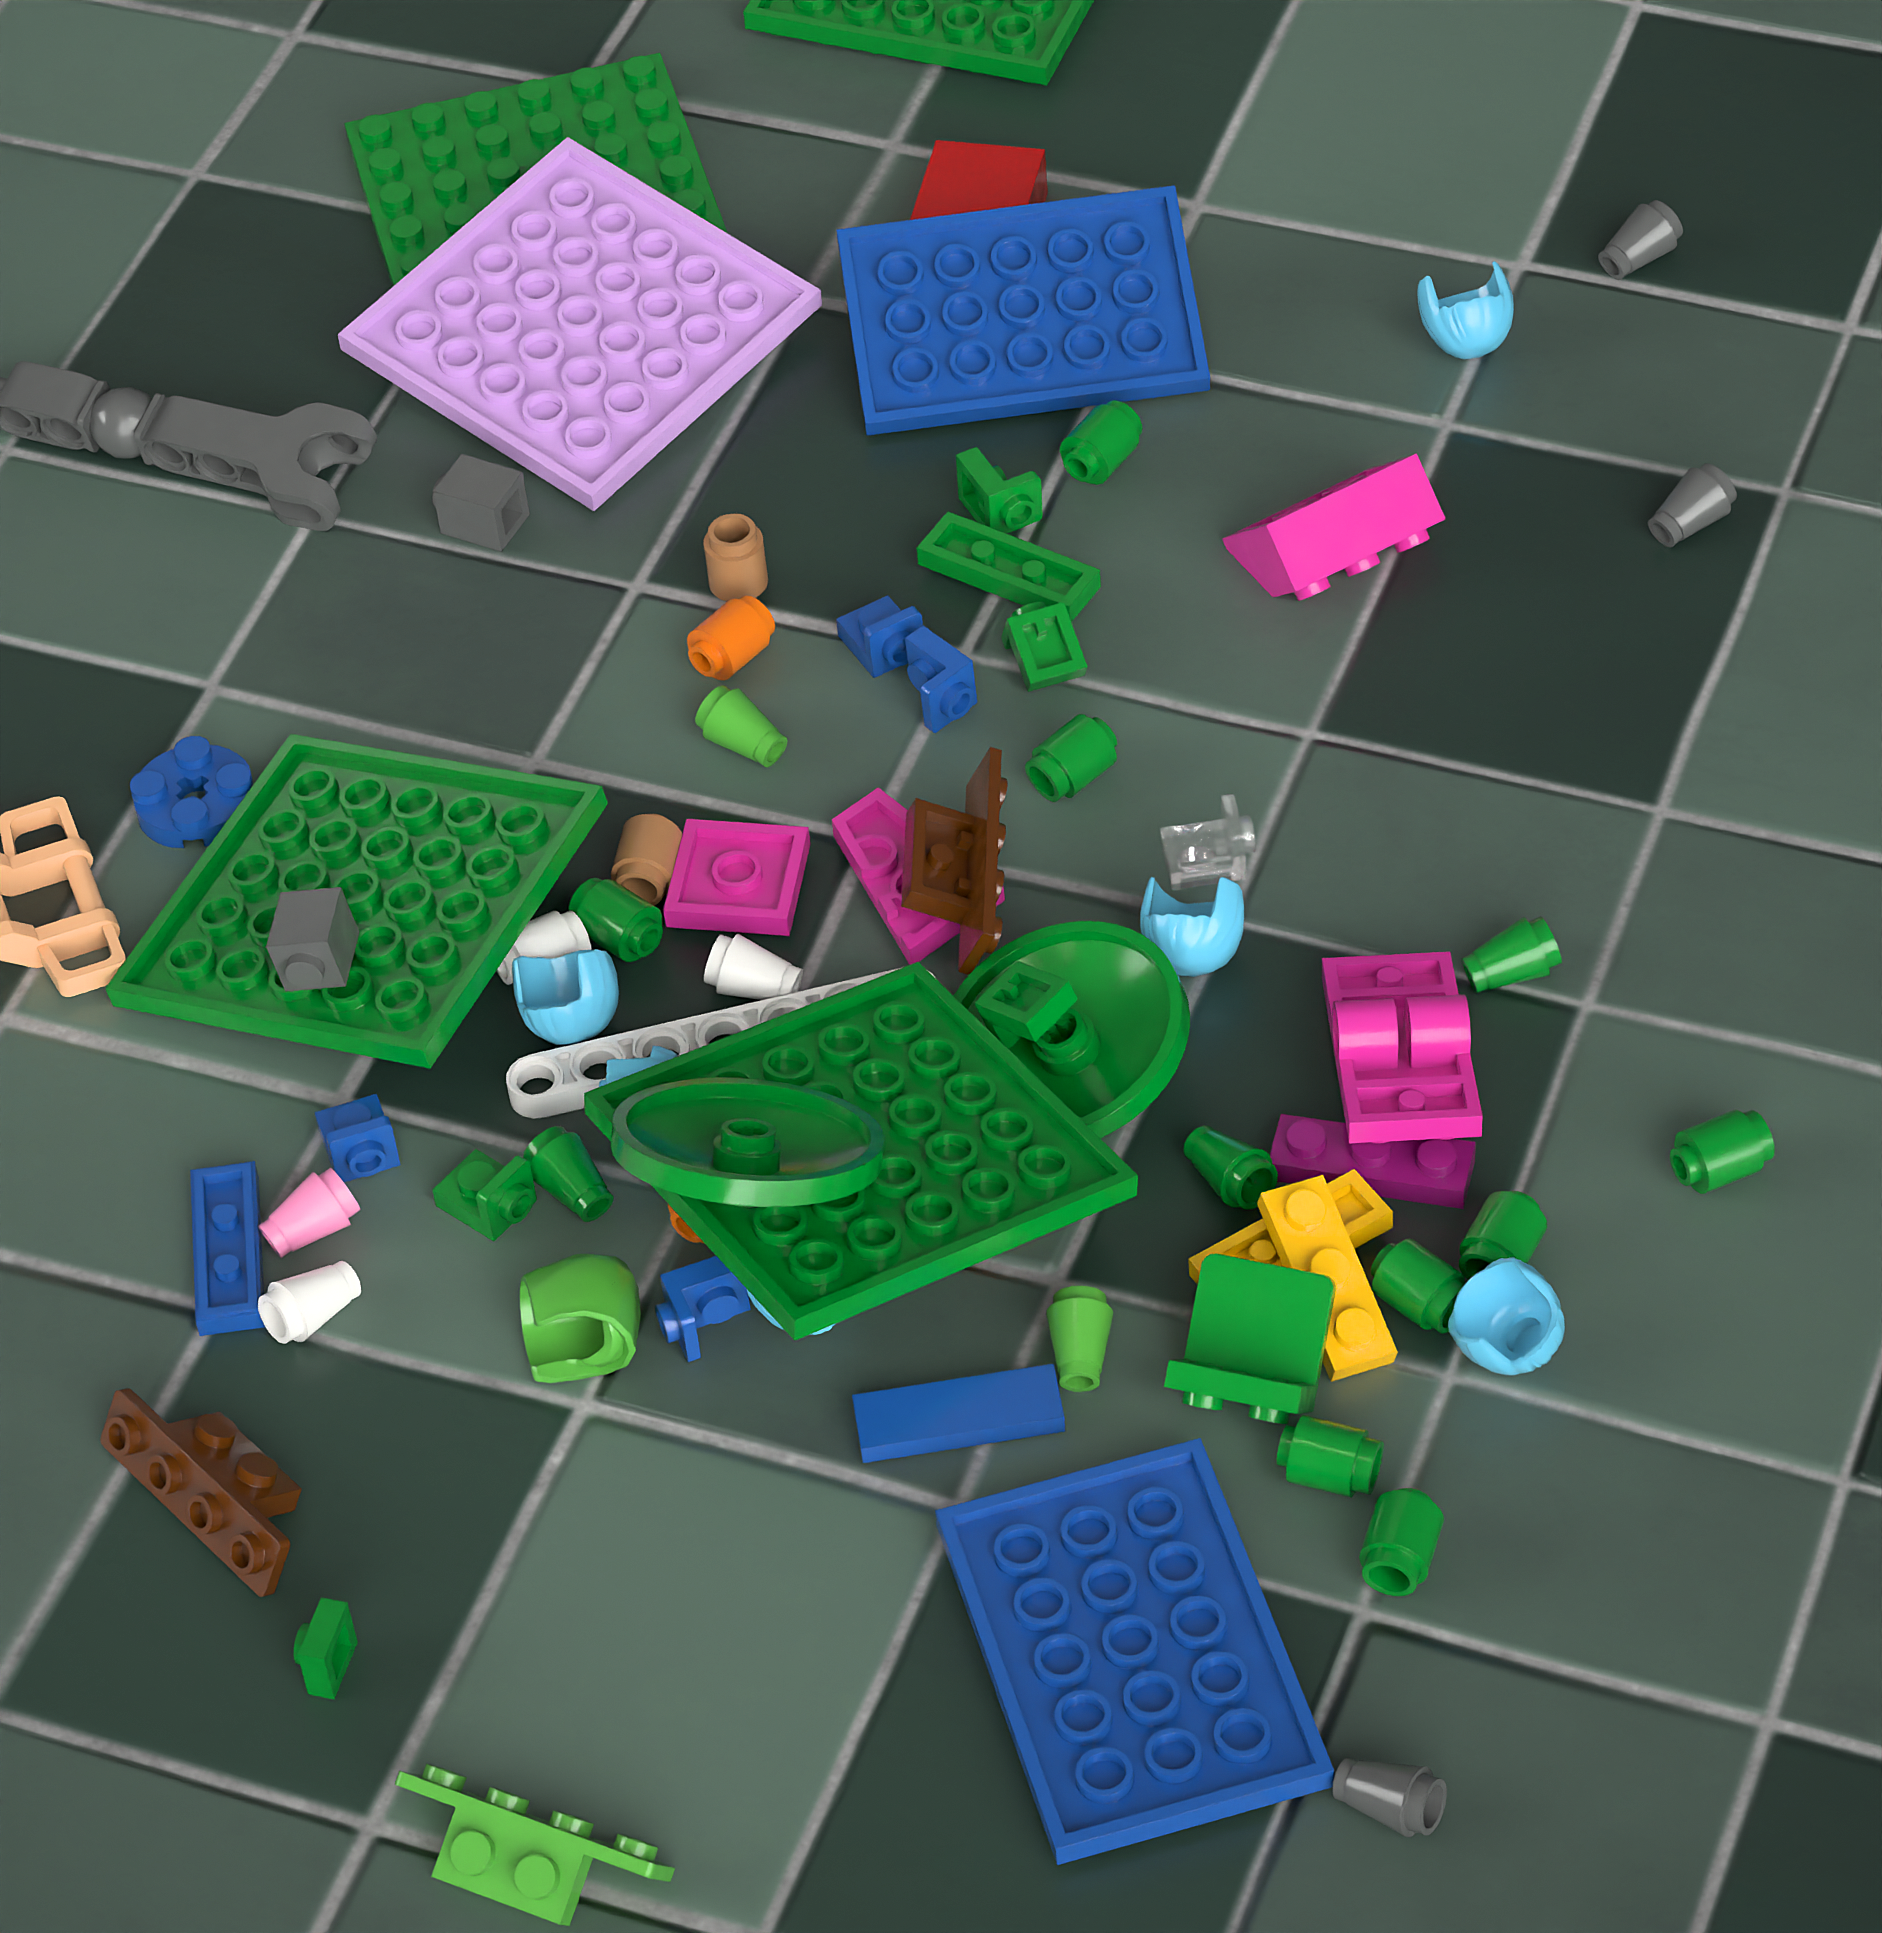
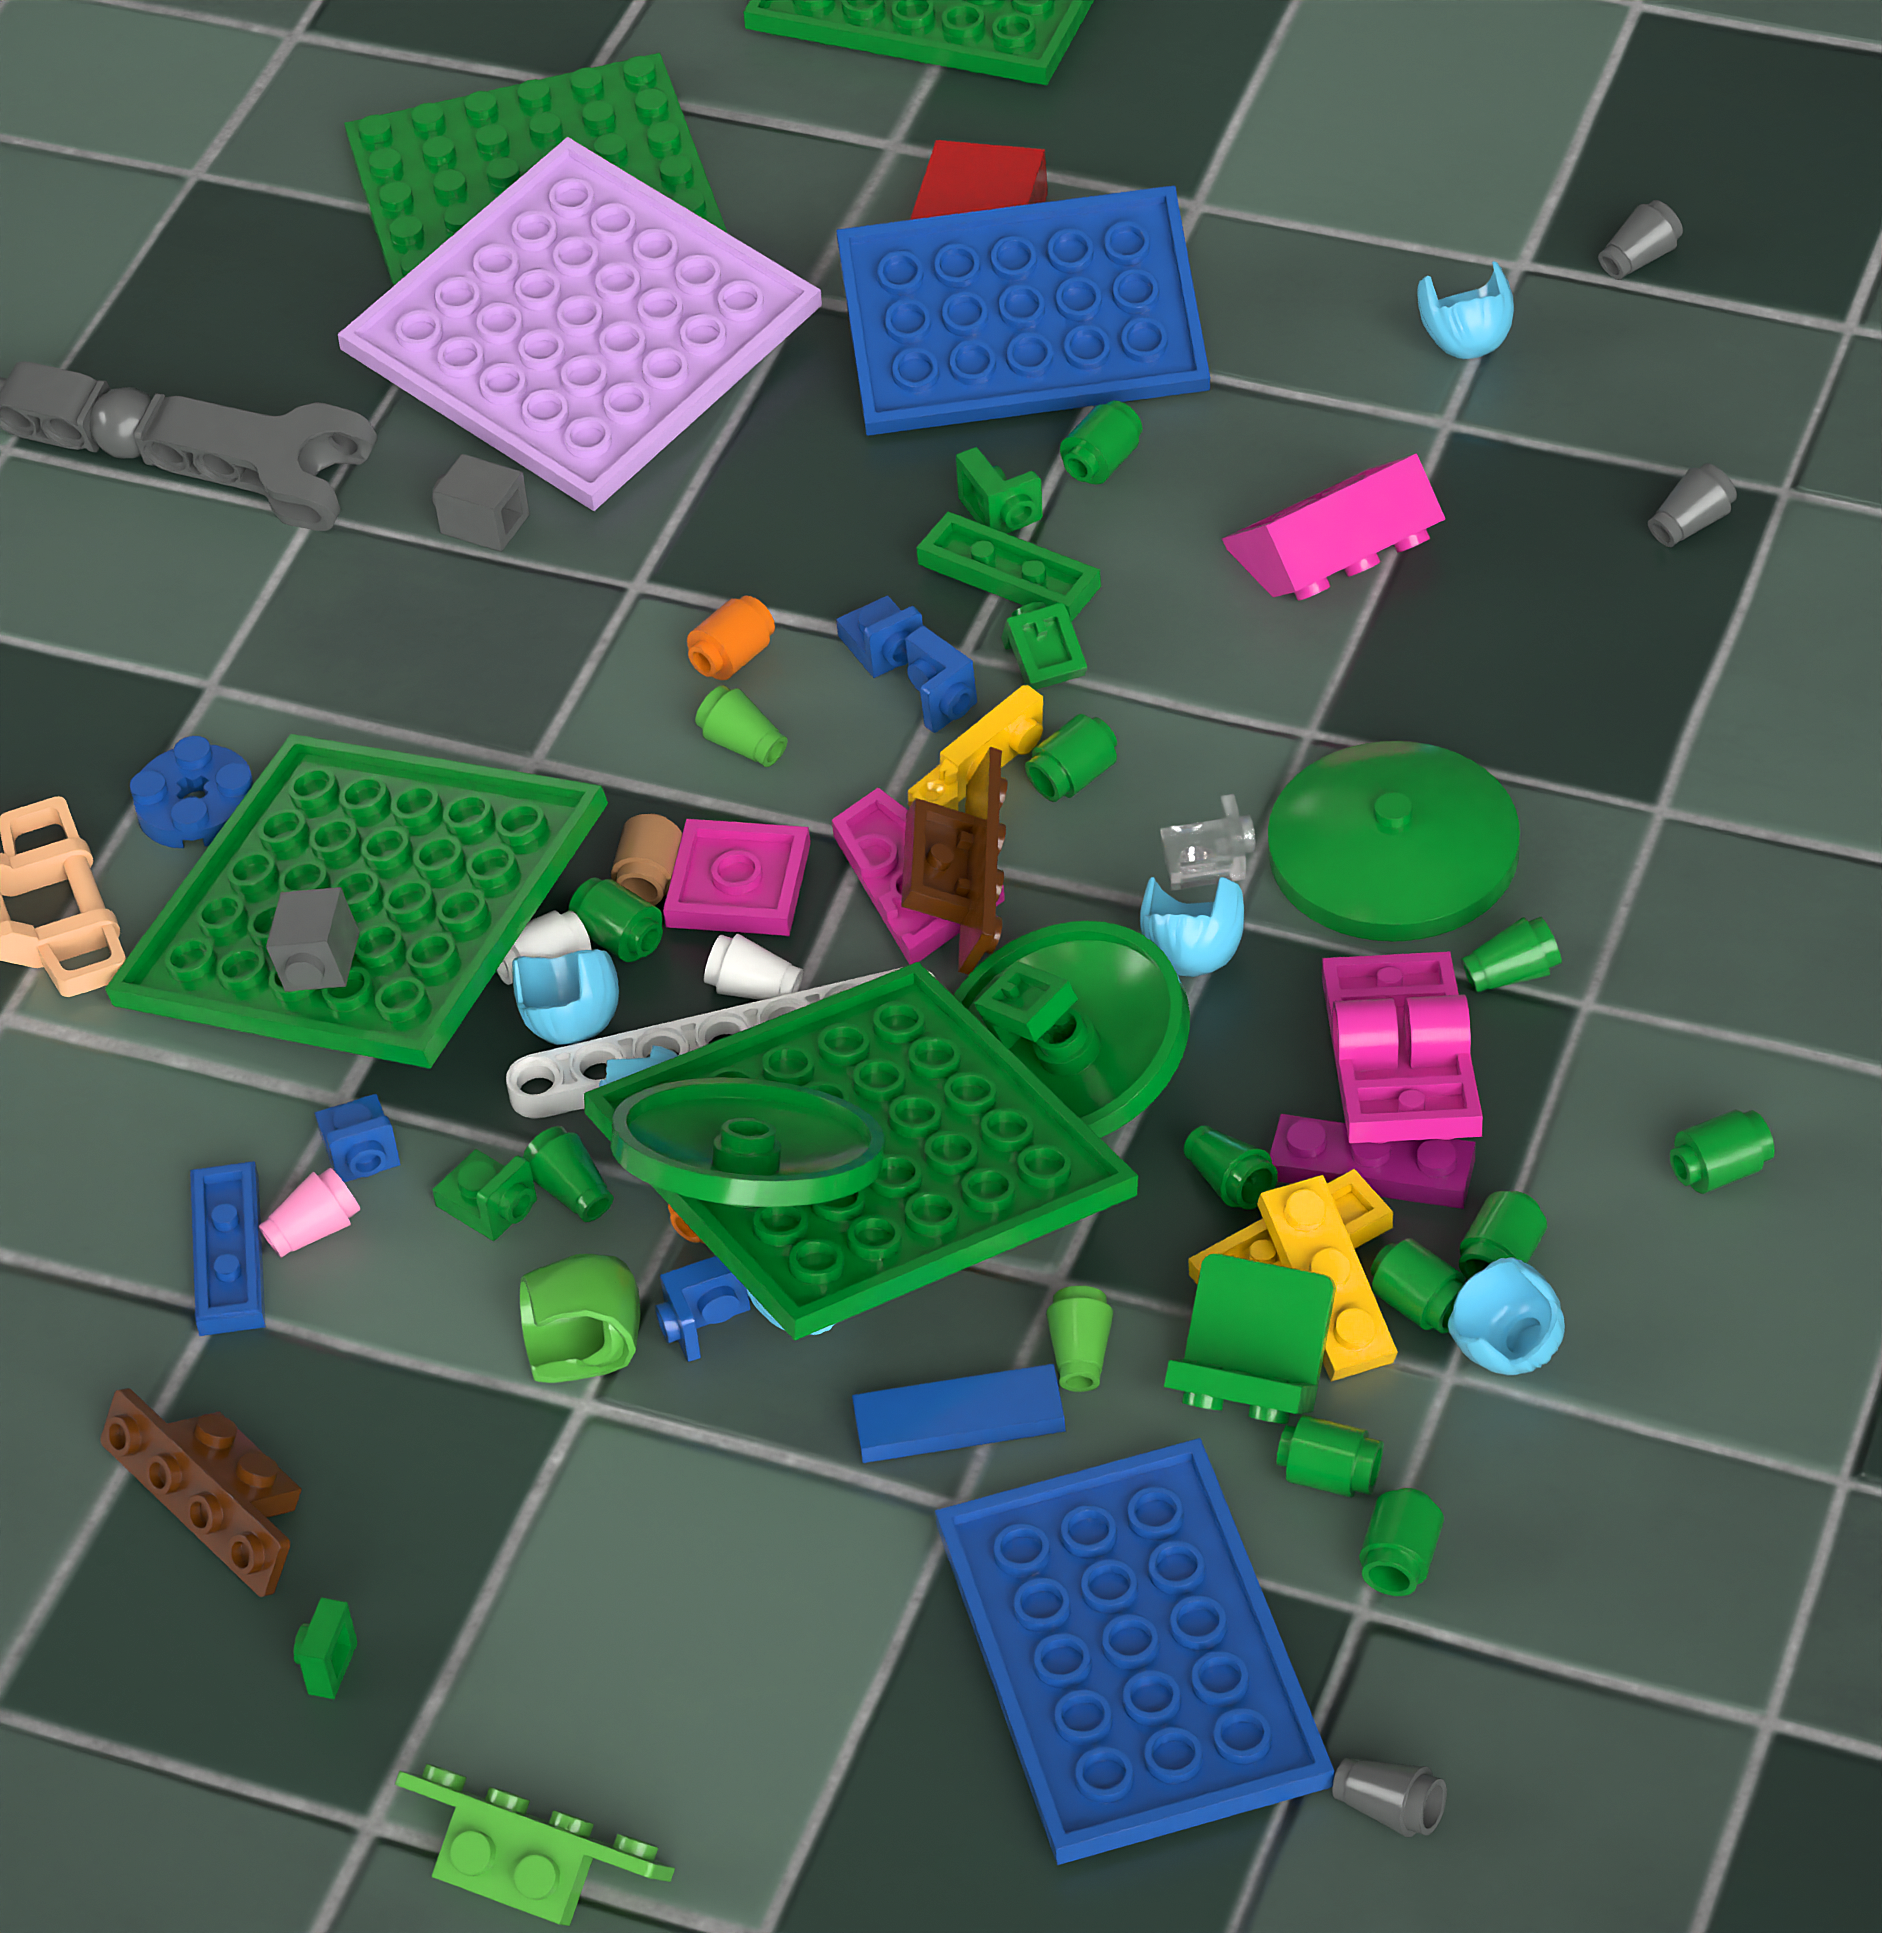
(306, 1301): white cone -> none
(735, 557): medium nougat brick -> none
(1011, 727): none -> yellow hinge
(1393, 841): none -> green dish

